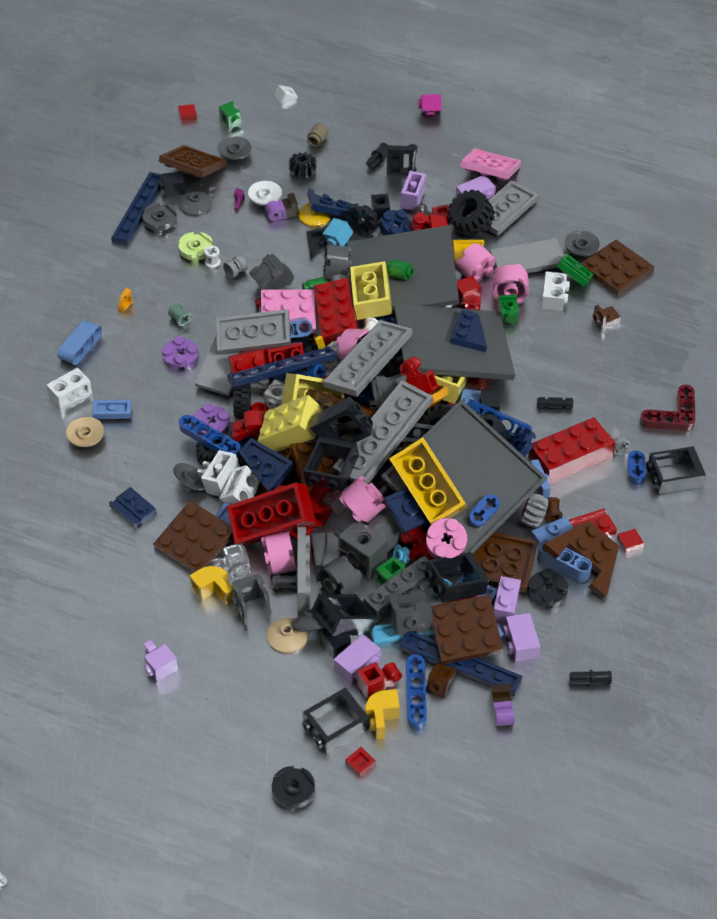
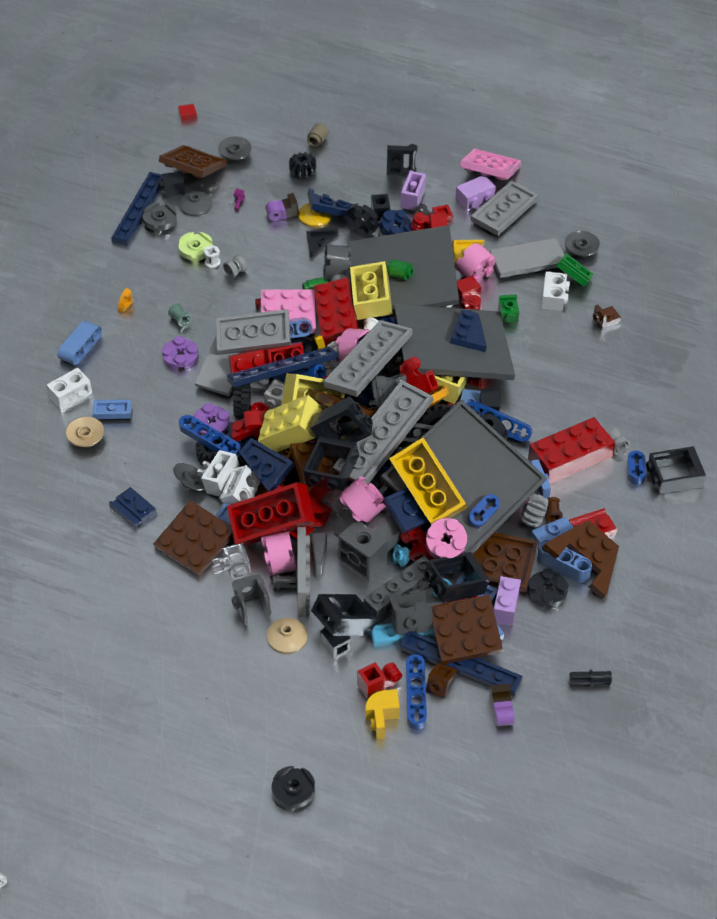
(159, 661): lavender brick -> none
(211, 580): yellow brick -> none
(230, 115): green brick -> none
(264, 192): white dish -> none
(272, 274): dark grey piece -> none
(285, 94): white slope -> none
(307, 622): dark grey dish -> none
(337, 232): medium azure brick -> none
(339, 577): dark grey brick -> none
(352, 708): black window -> none
(355, 657): lavender brick -> none
(360, 762): red tile -> none
(377, 155): black axle -> none
(388, 570): green brick -> none
(430, 104): dark pink brick -> none
(478, 220): black tyre -> none
(511, 281): bright pink brick -> none
(522, 440): dark blue plate -> none
(522, 637): lavender brick -> none
(555, 402): black axle -> none
(617, 267): reddish brown plate -> none
(630, 540): red tile -> none
(677, 417): dark red beam -> none

